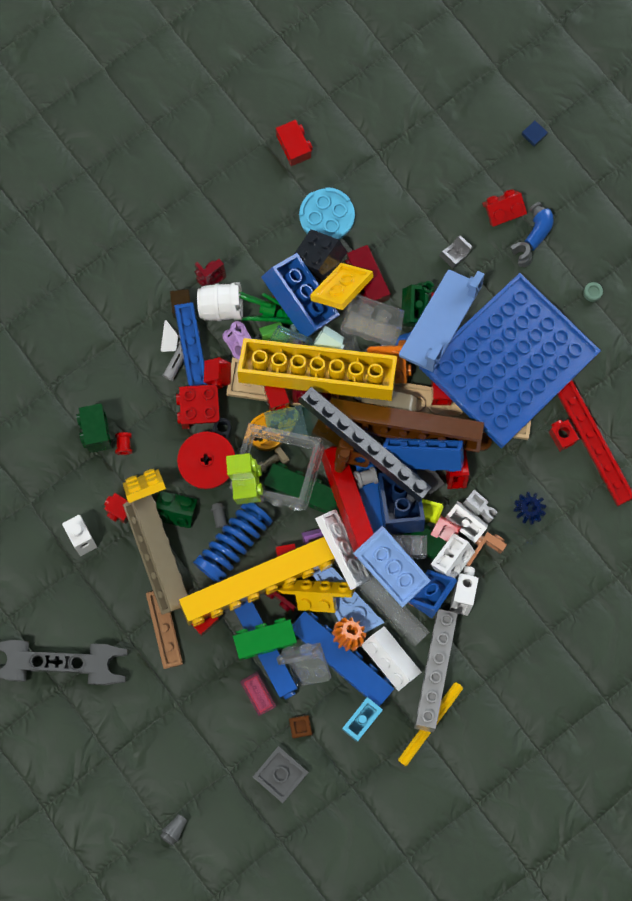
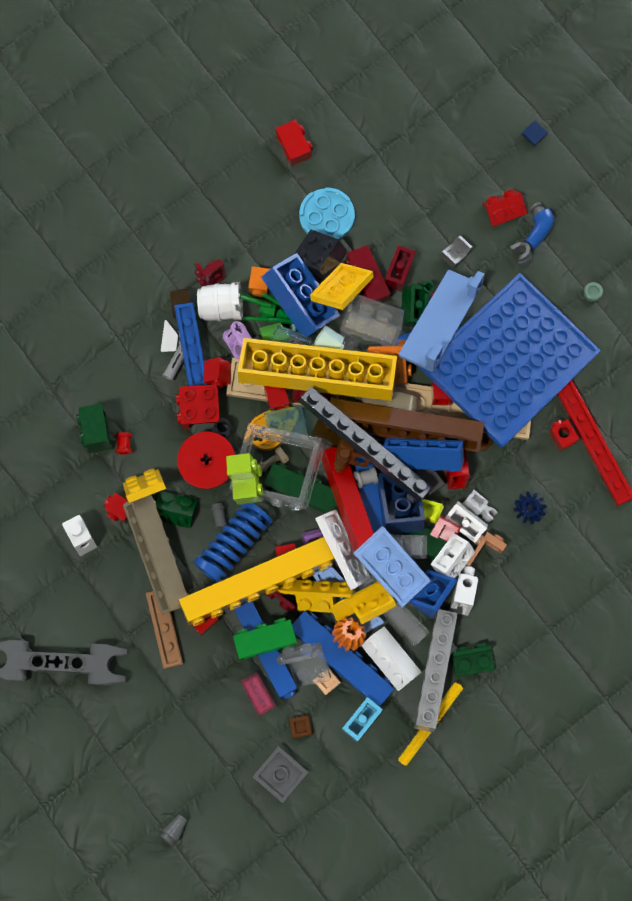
(256, 283): none -> orange brick
(329, 685): none -> light nougat tile
(365, 604): none -> yellow bracket
(399, 268): none -> dark red brick
(472, 661): none -> dark green bracket

